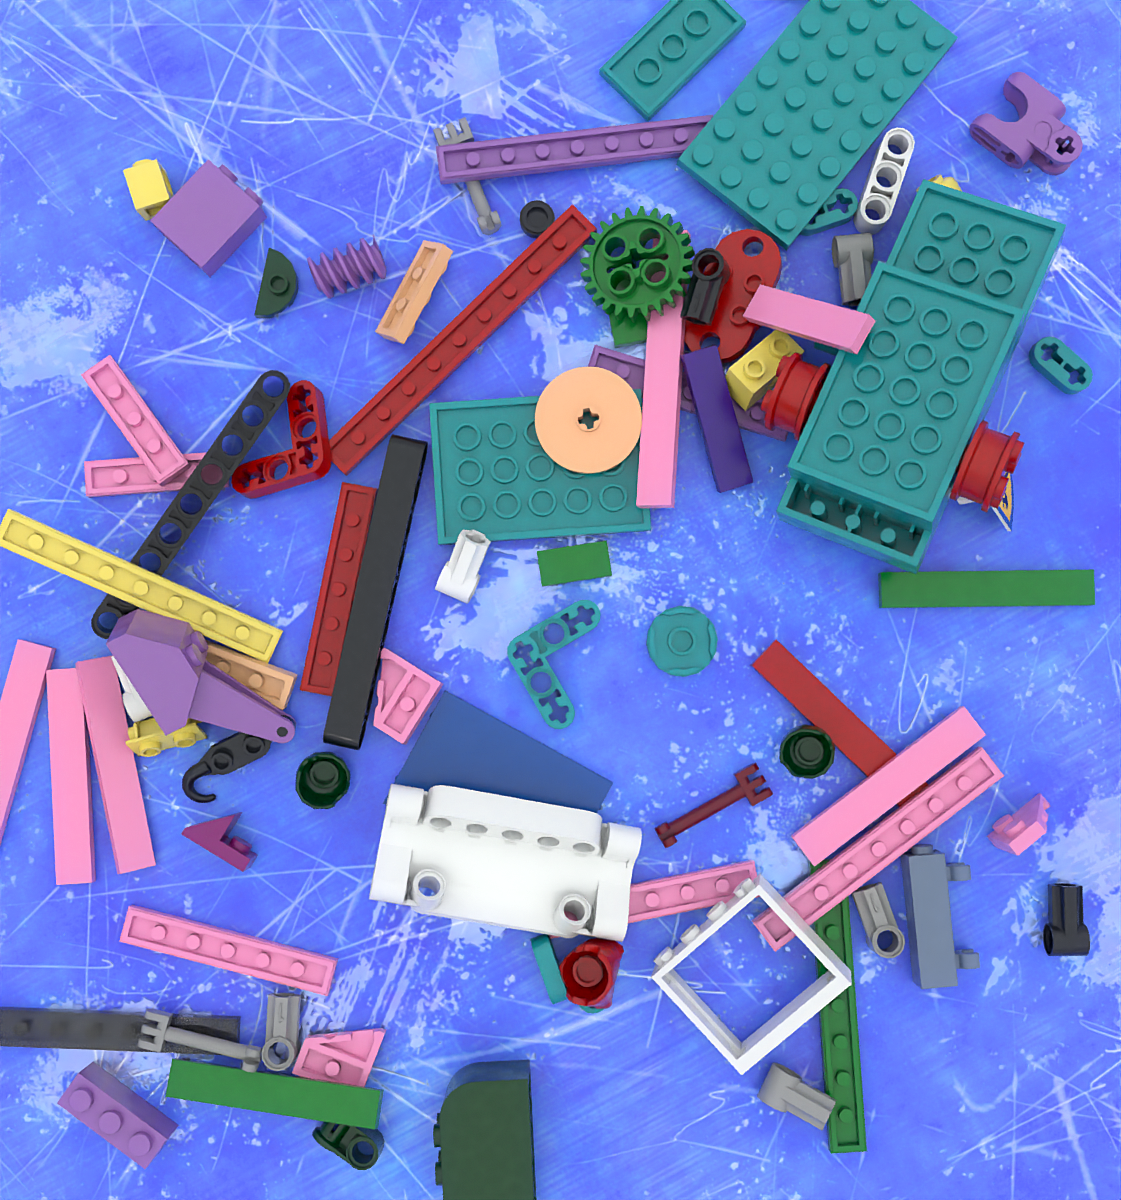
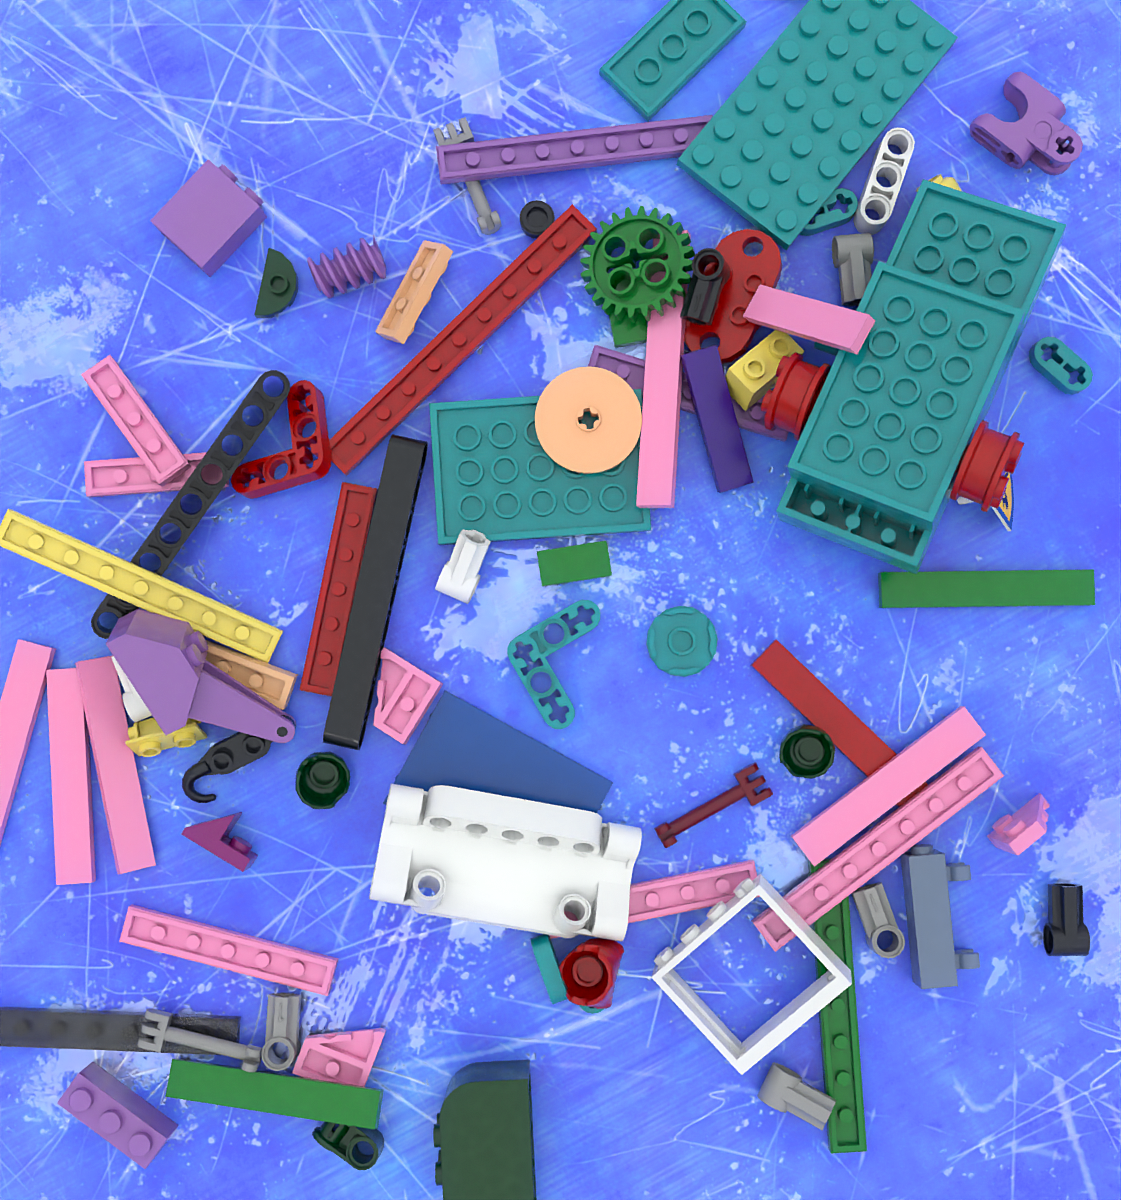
(148, 187): light yellow brick -> none

